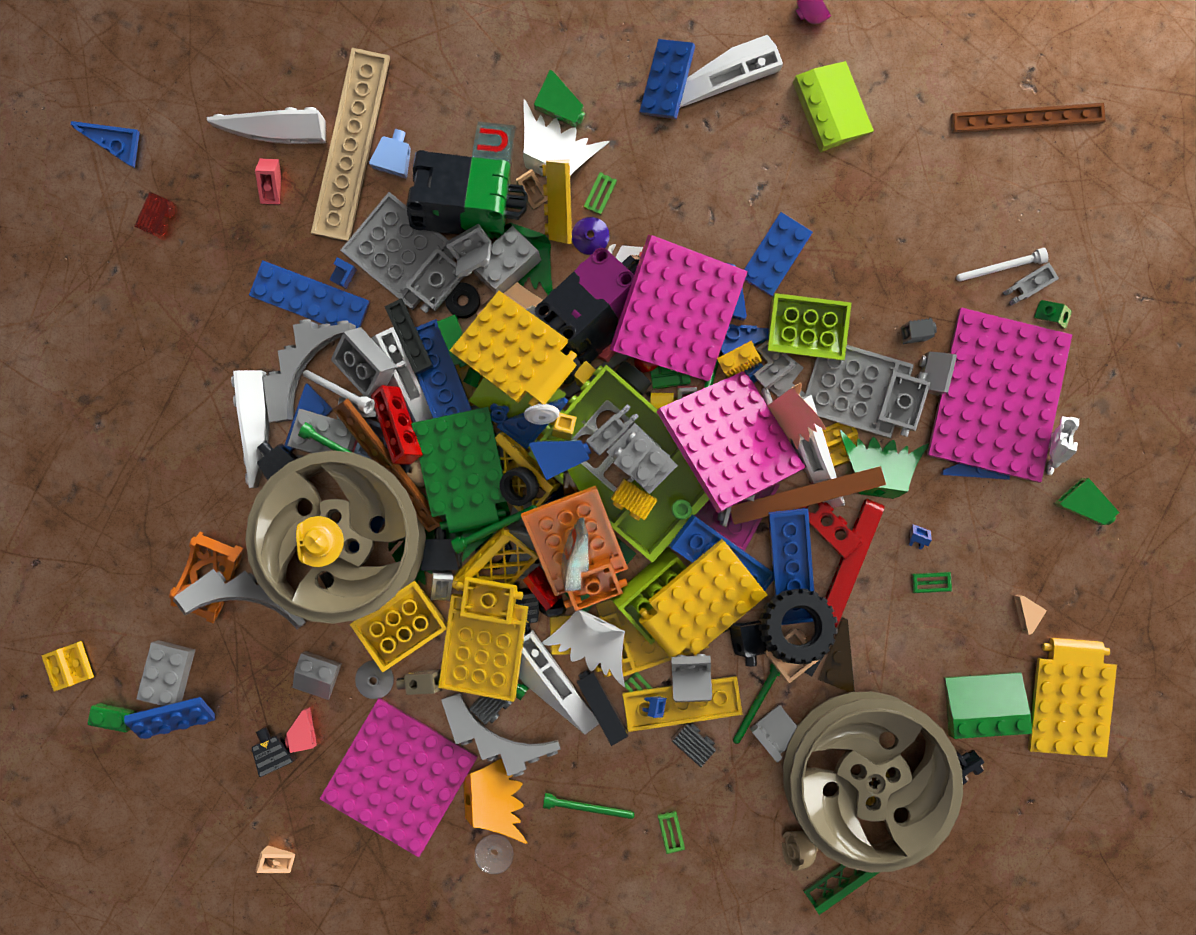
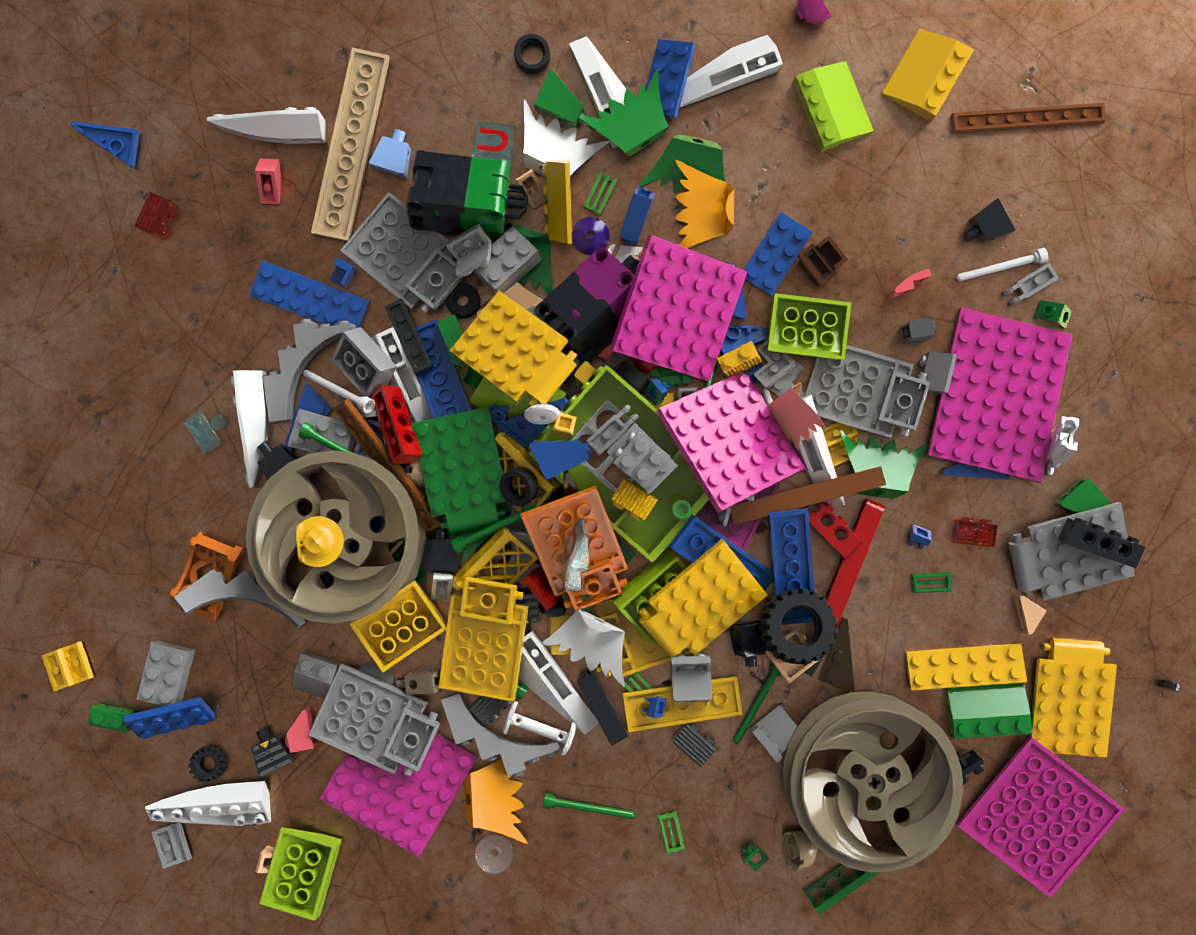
(171, 844): none -> light grey plate
(199, 772): none -> black tyre
(204, 431): none -> clear light blue plate
(216, 805): none -> white wedge
(300, 872): none -> lime slope
(375, 721): none -> light grey plate
(535, 39): none -> black tyre
(539, 728): none -> white hose
(597, 76): none -> white wedge
(635, 122): none -> green piece
(636, 215): none -> blue slope
(657, 391): none -> tile
(695, 152): none -> green piece
(709, 207): none -> light orange piece
(749, 851): none -> green bracket
(822, 259): none -> reddish brown plate
(908, 284): none -> coral slope
(927, 73): none -> yellow slope
(965, 667): none -> yellow plate
(975, 533): none -> clear red brick
(990, 223): none -> black torso
(1040, 816): none -> dark pink plate
(1062, 569): none -> light grey plate
(1128, 555): none -> black brick
(1169, 685): none -> black tile

